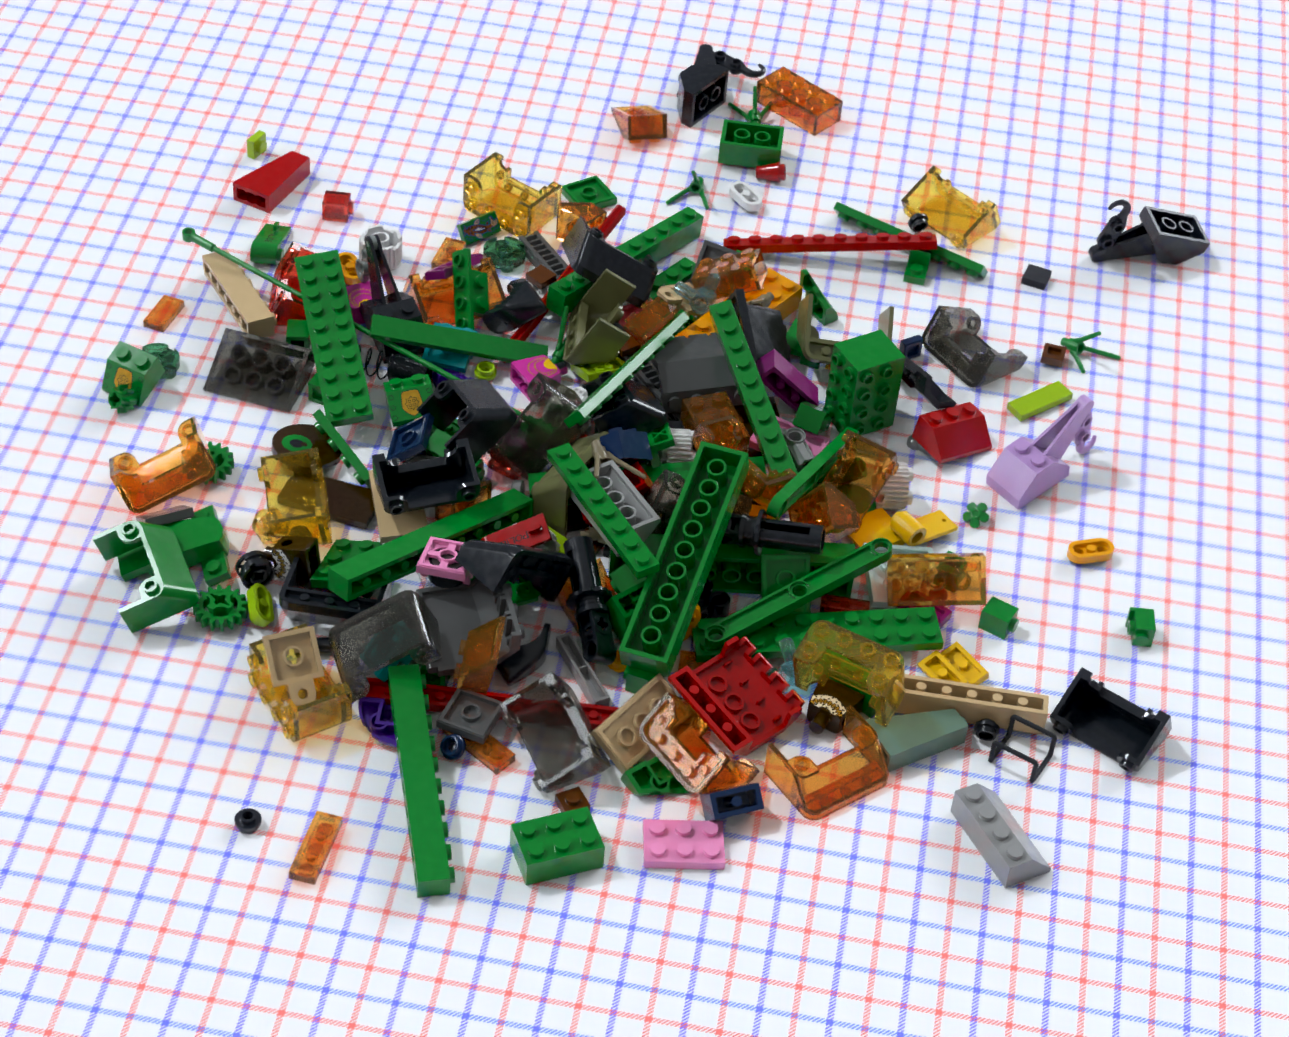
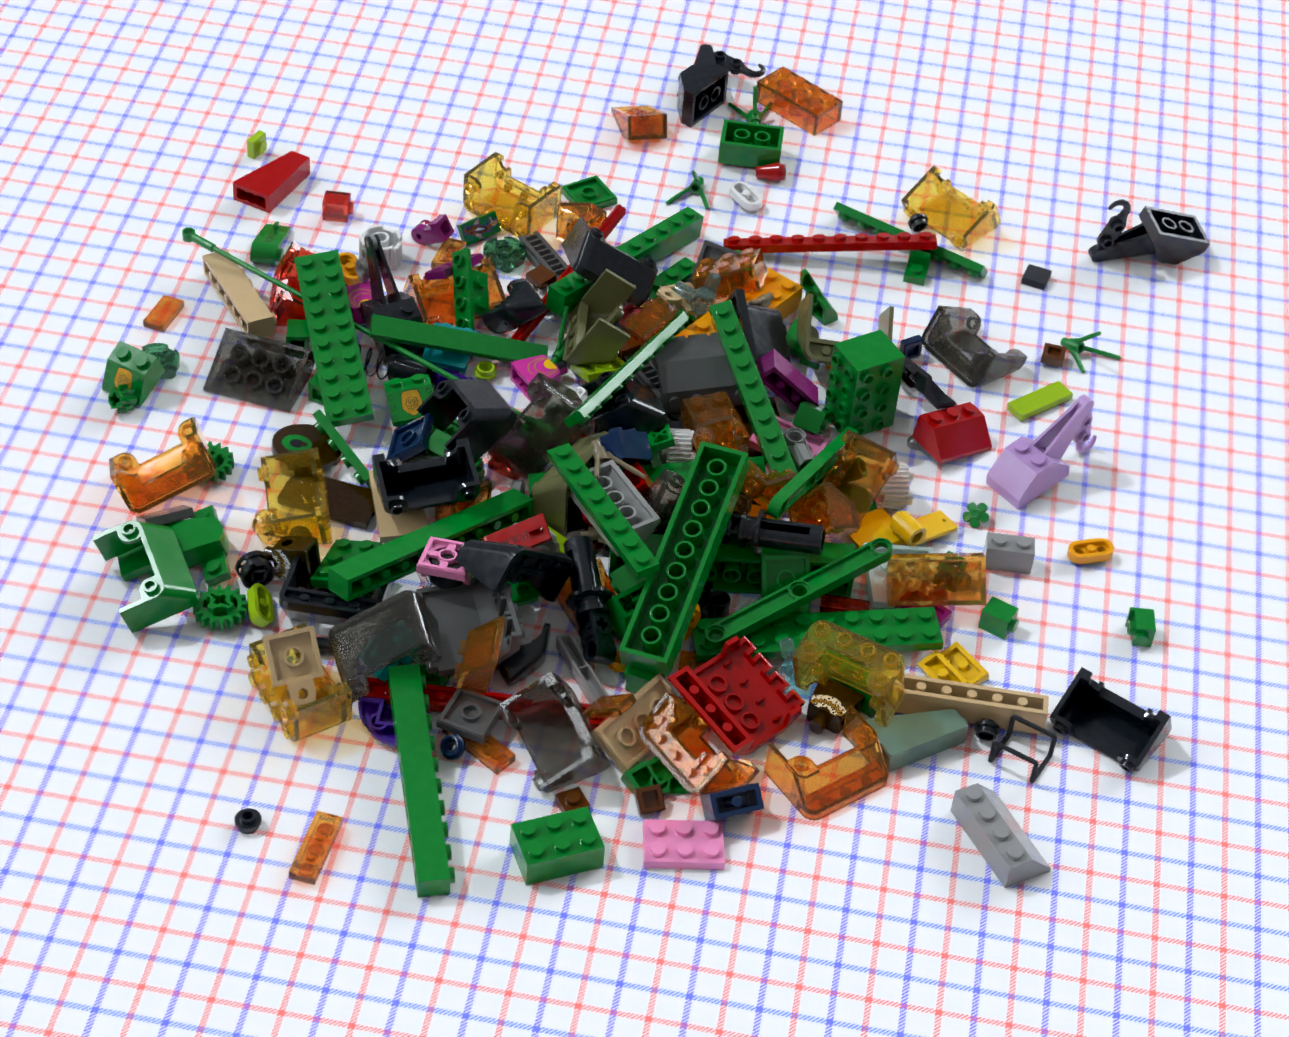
(432, 231): none -> magenta leg
(610, 706): none -> clear orange tile
(649, 799): none -> reddish brown tile
(1009, 553): none -> light grey brick

